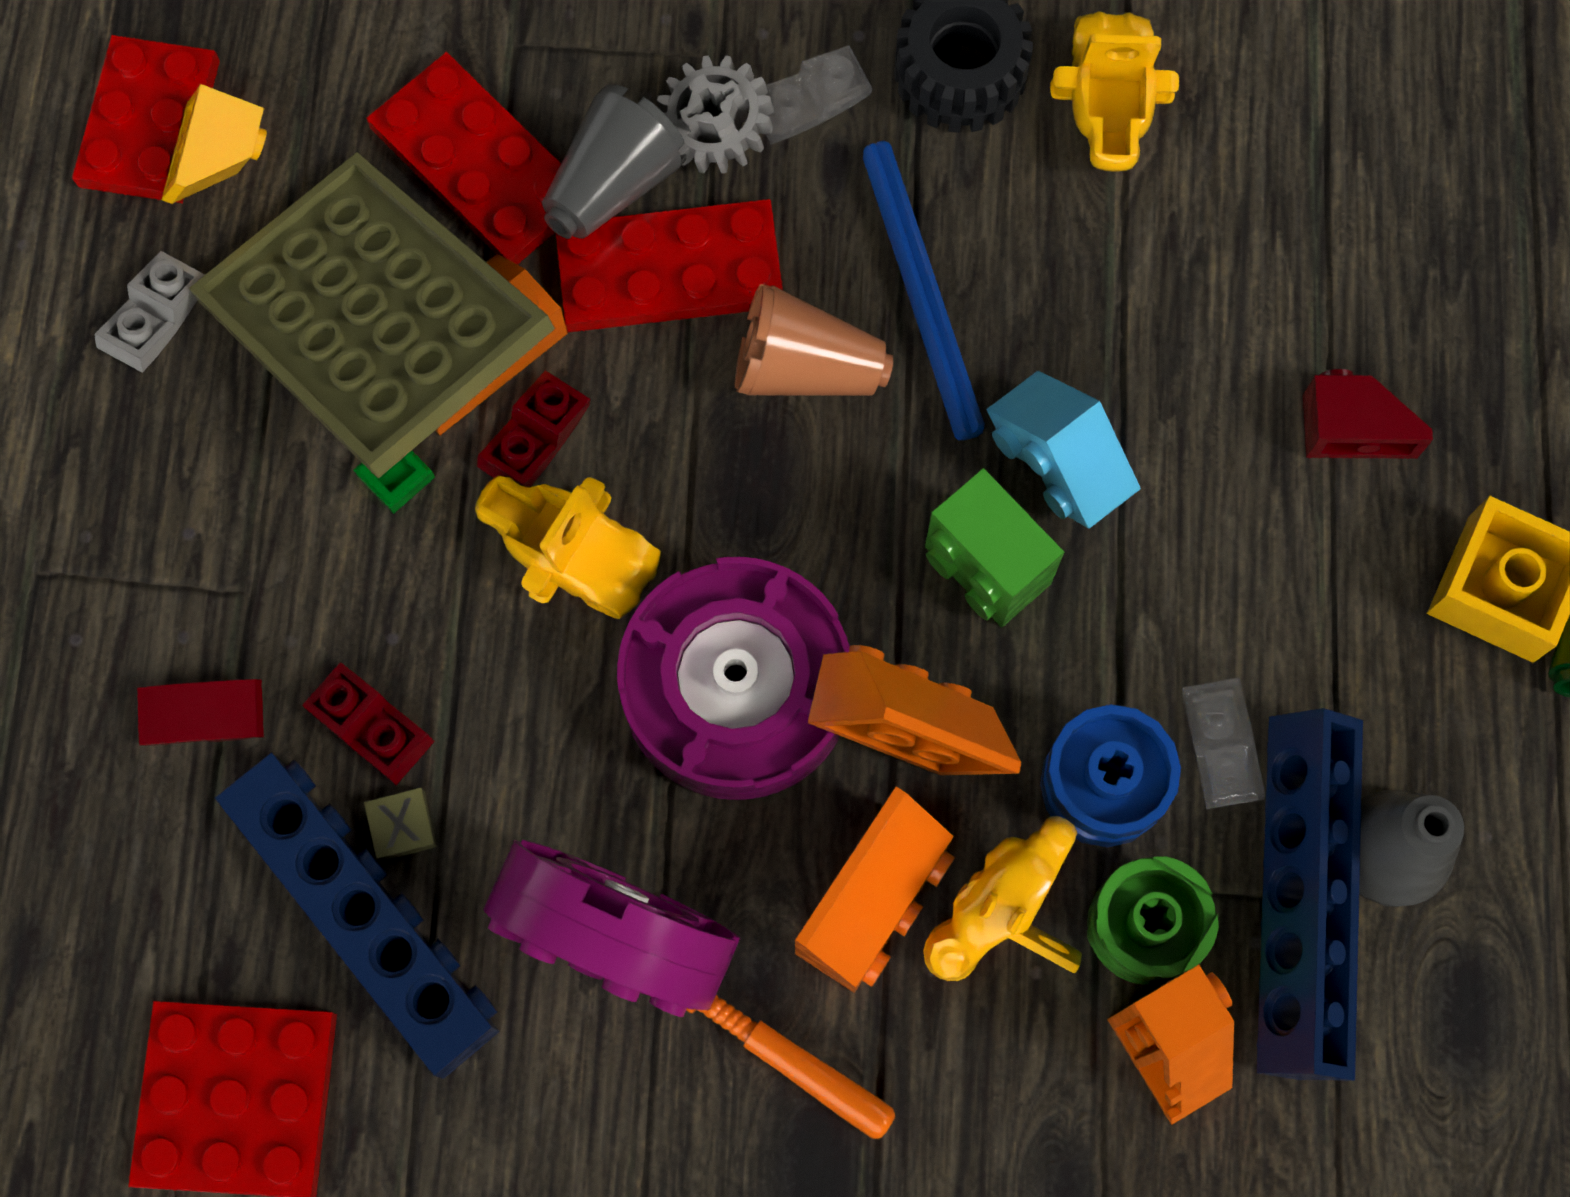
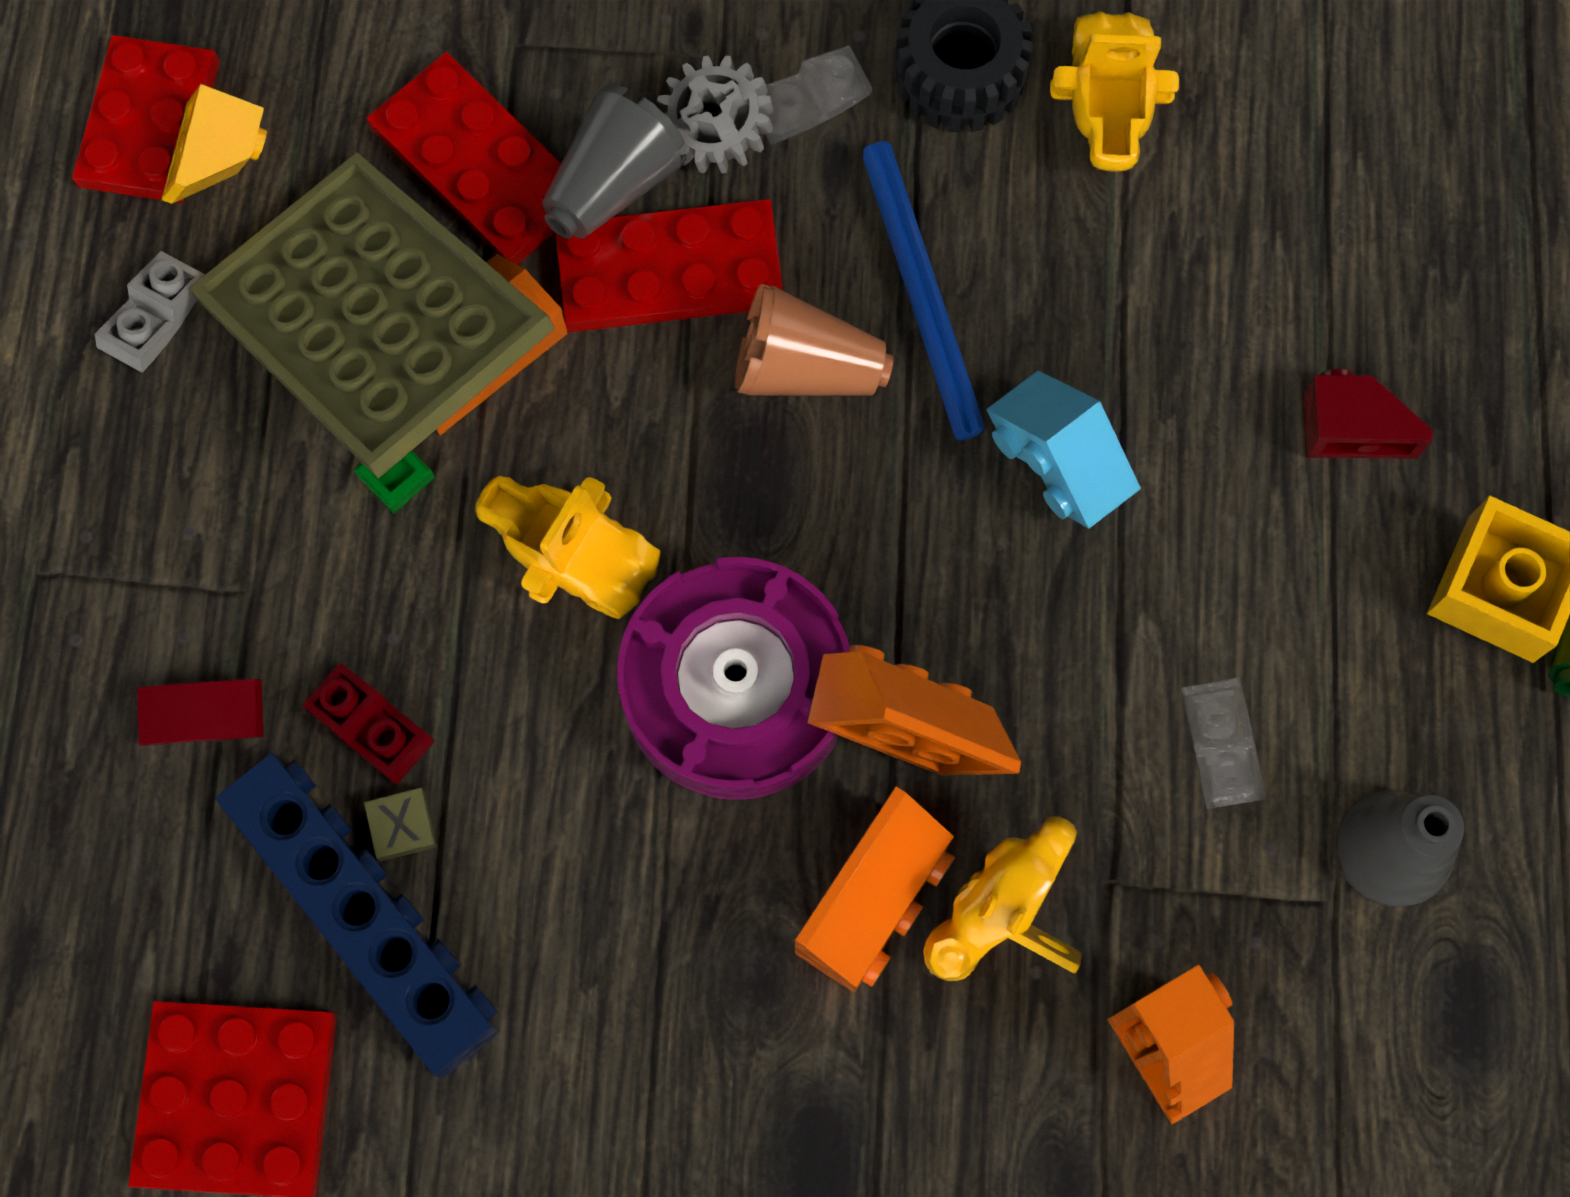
(536, 431): dark red slope -> none
(609, 929): magenta piece -> none
(808, 1072): orange piece -> none
(991, 549): bright green brick -> none
(1130, 748): blue wheel -> none
(1184, 911): bright green brick -> none
(1310, 897): dark blue brick -> none

